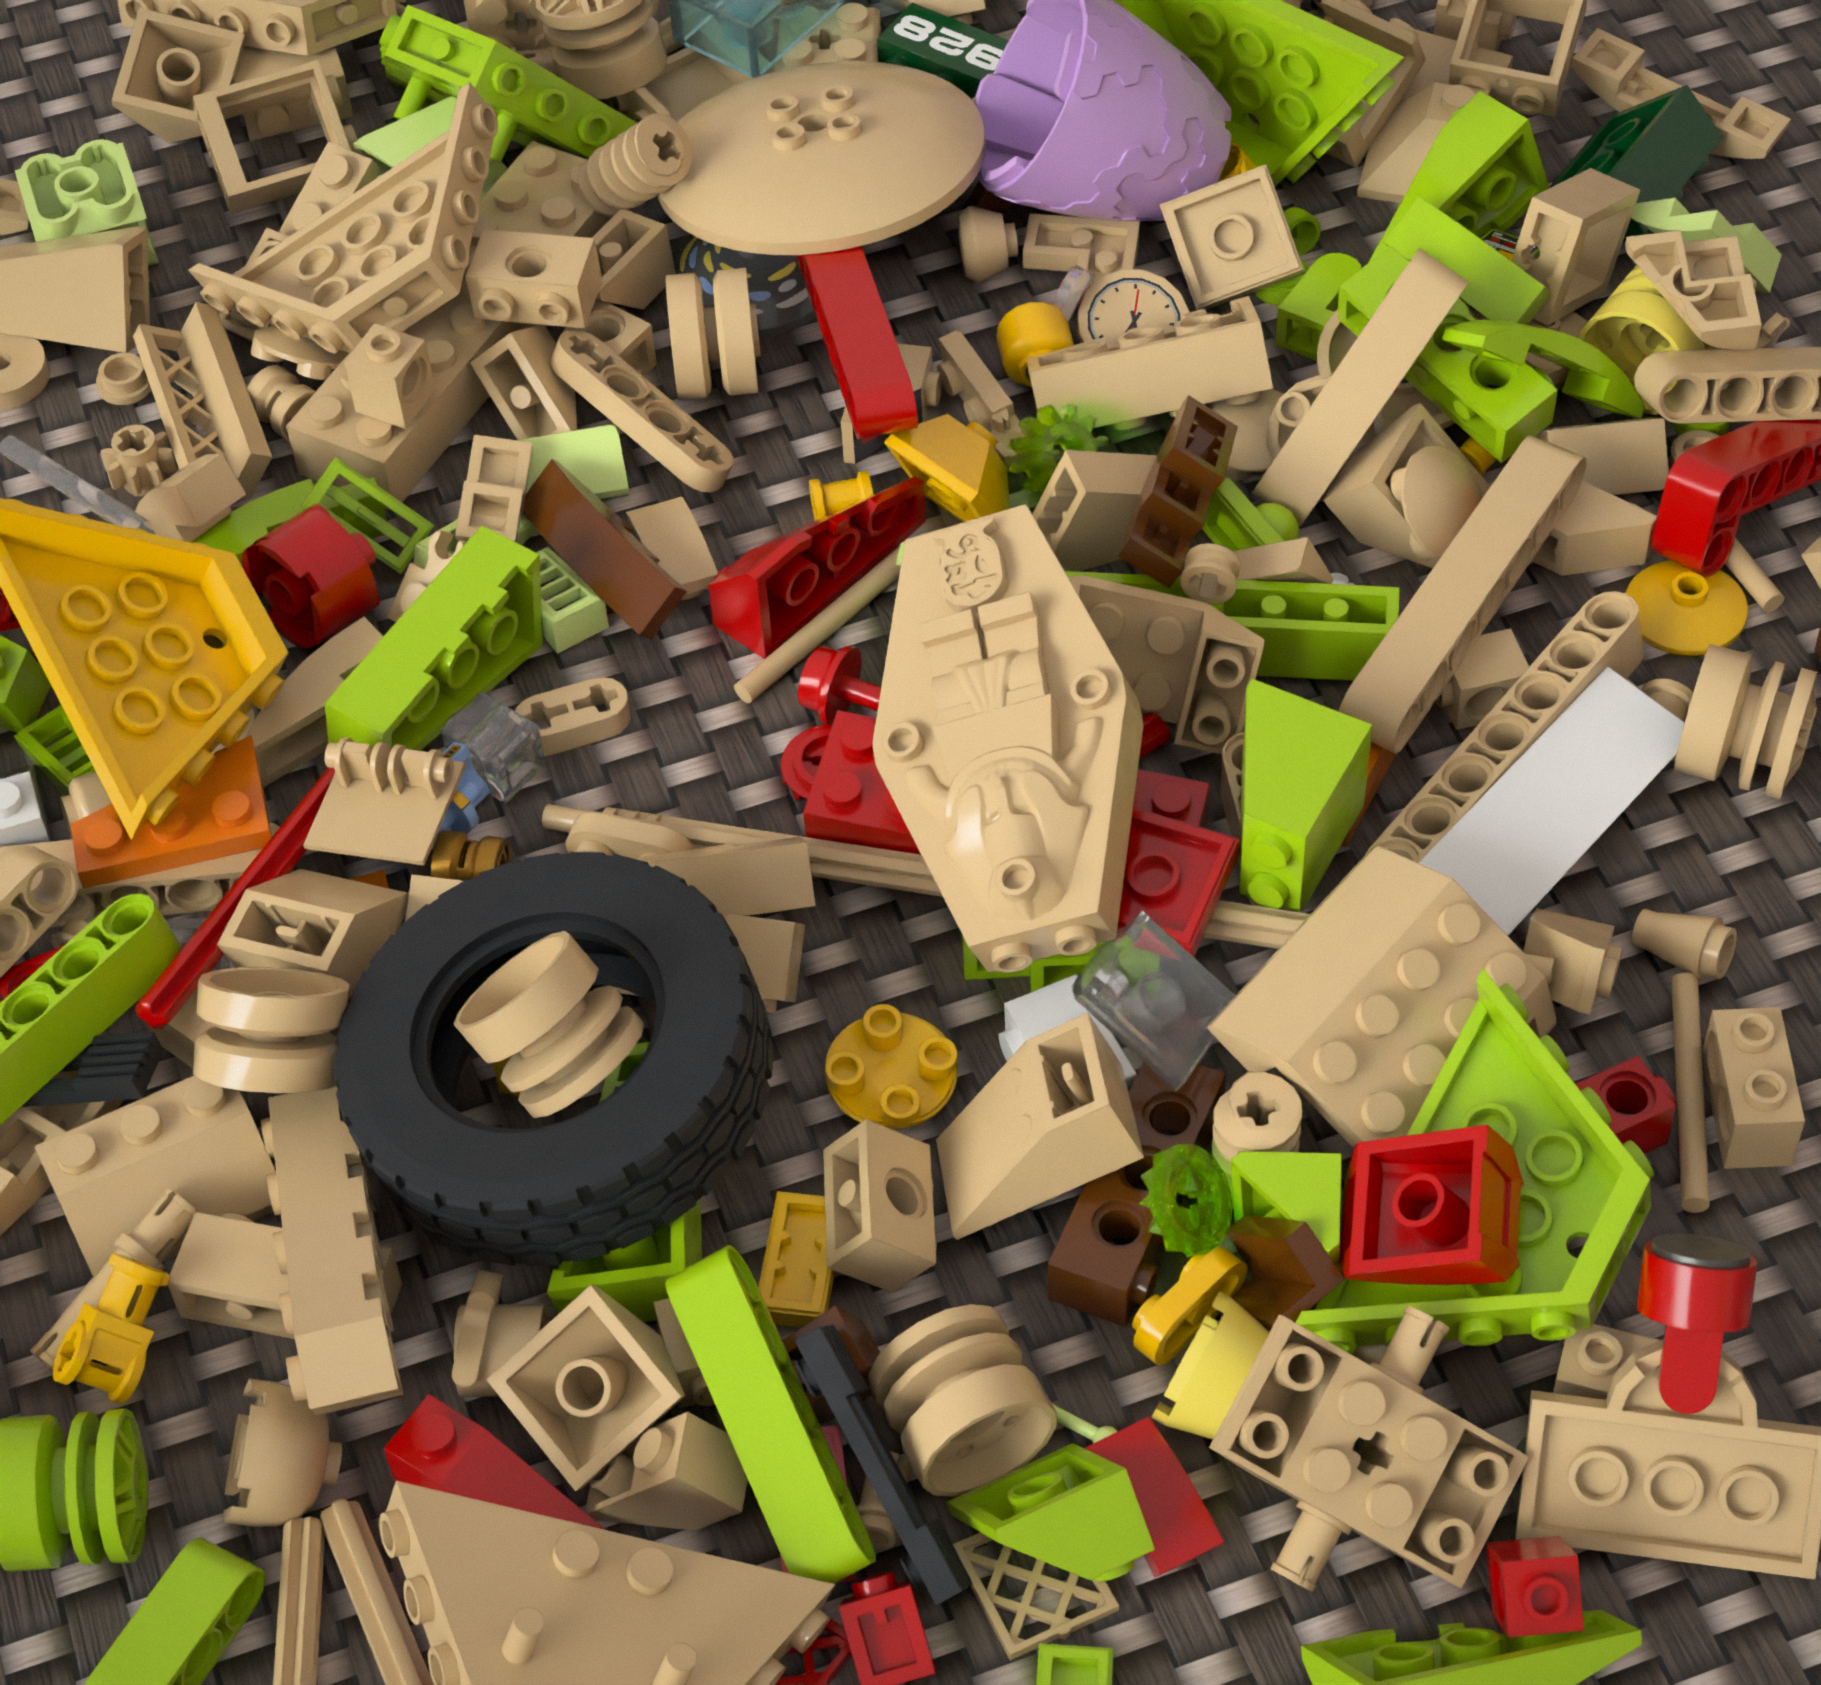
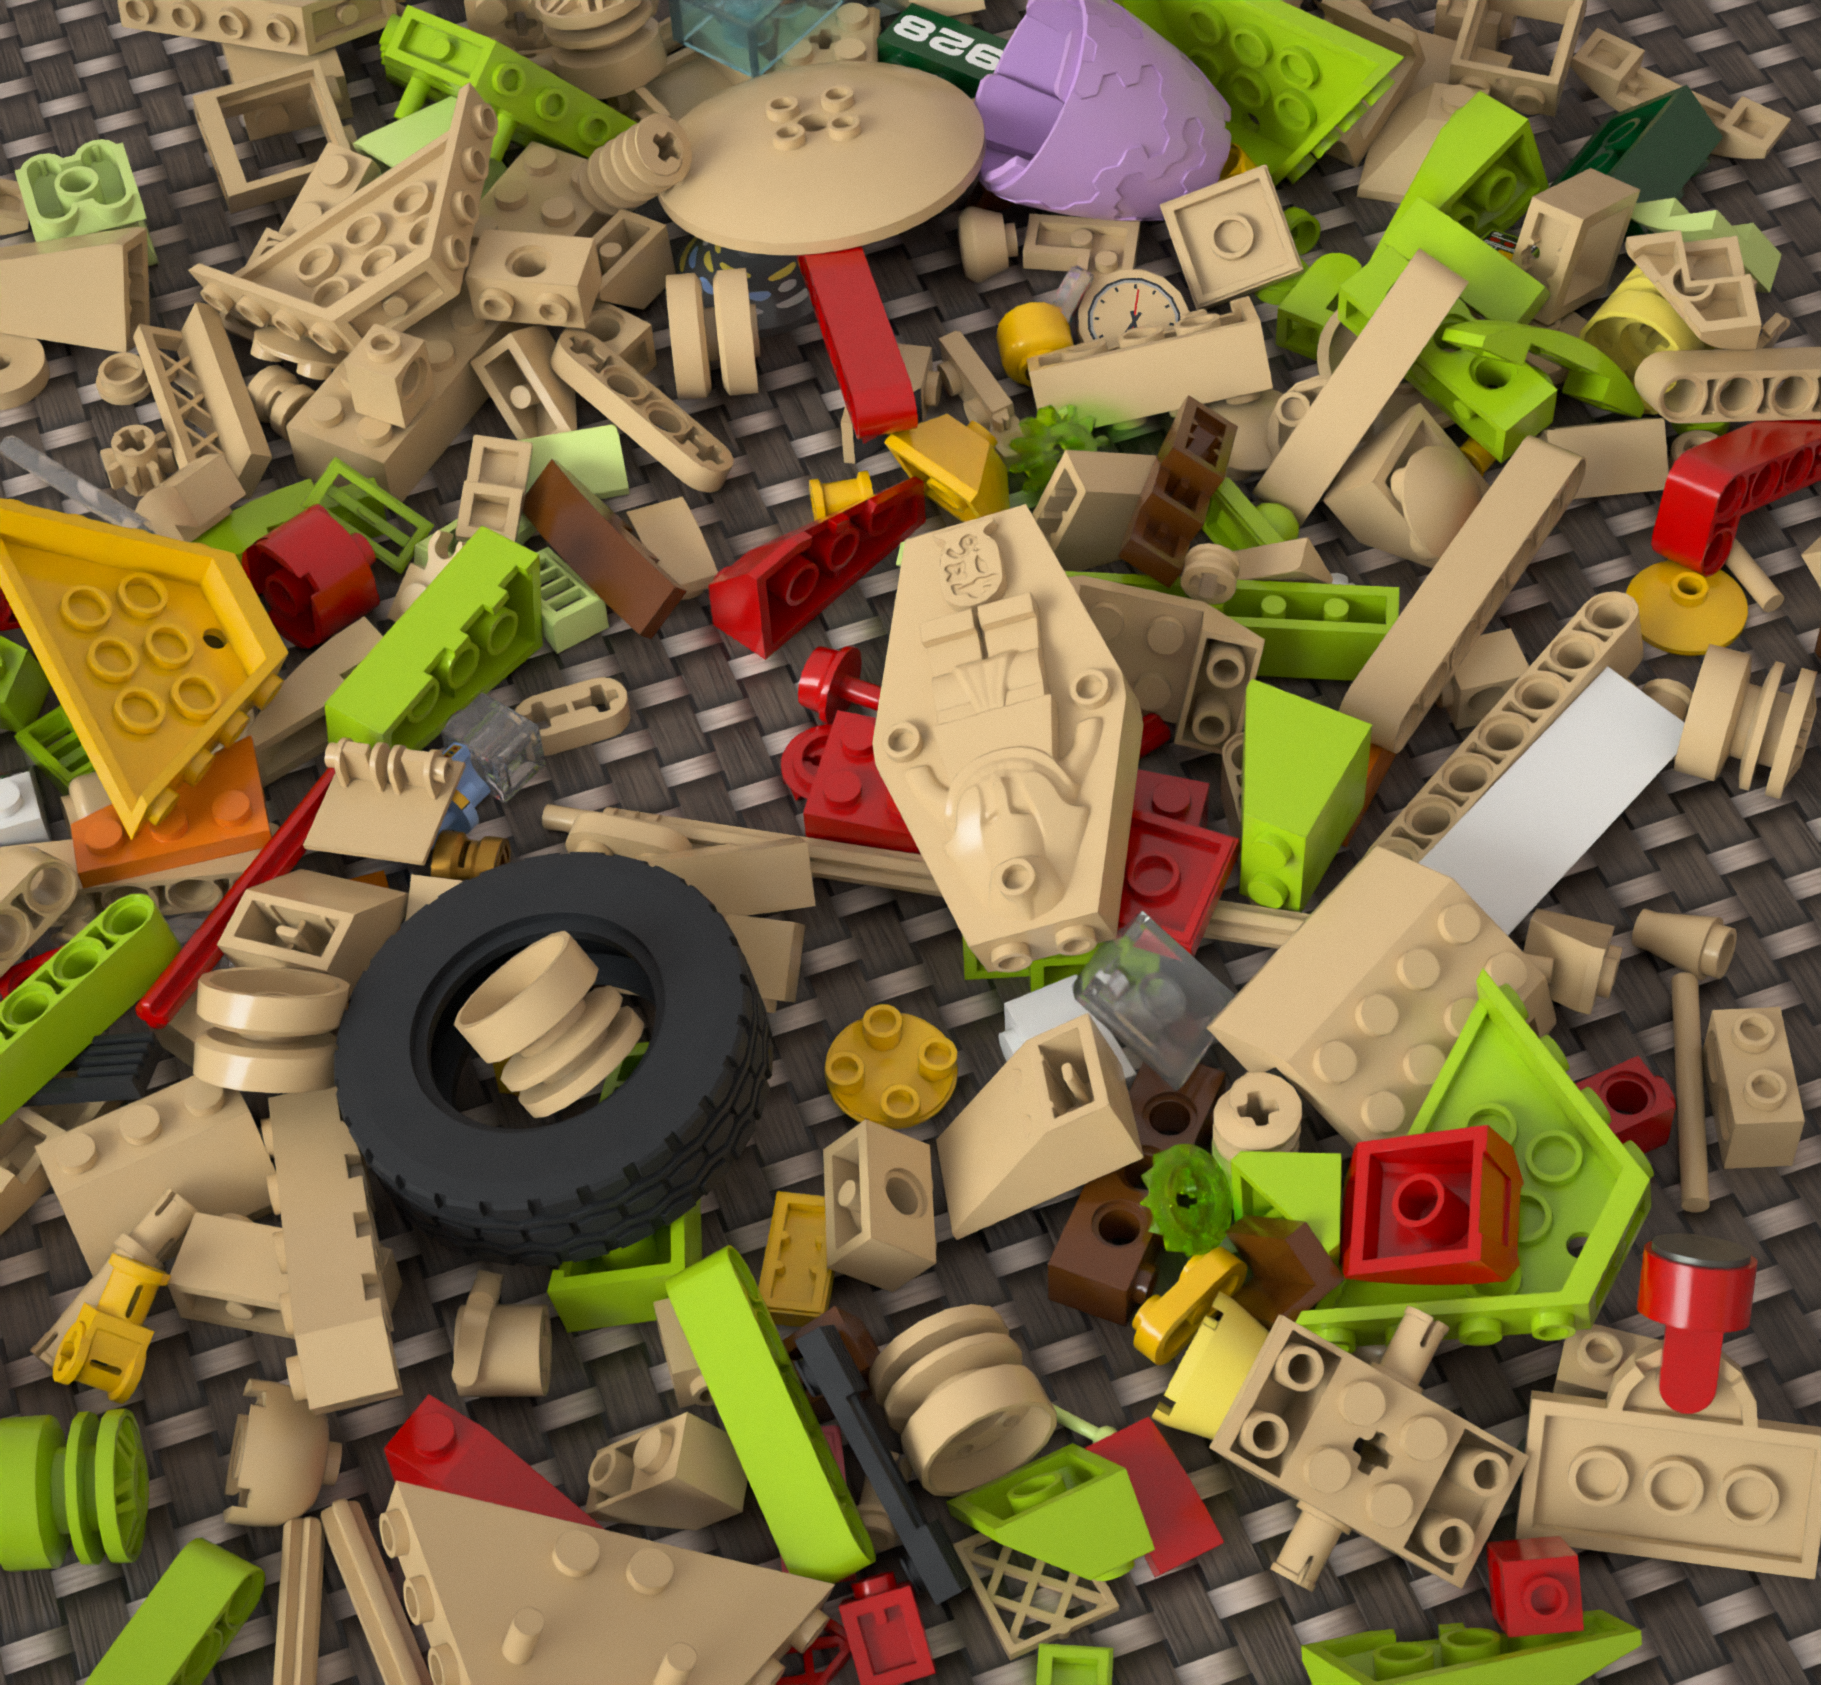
(167, 66): tan slope -> none
(589, 1384): tan slope -> none
(818, 629): tan bar -> none
(1597, 534): tan slope -> none

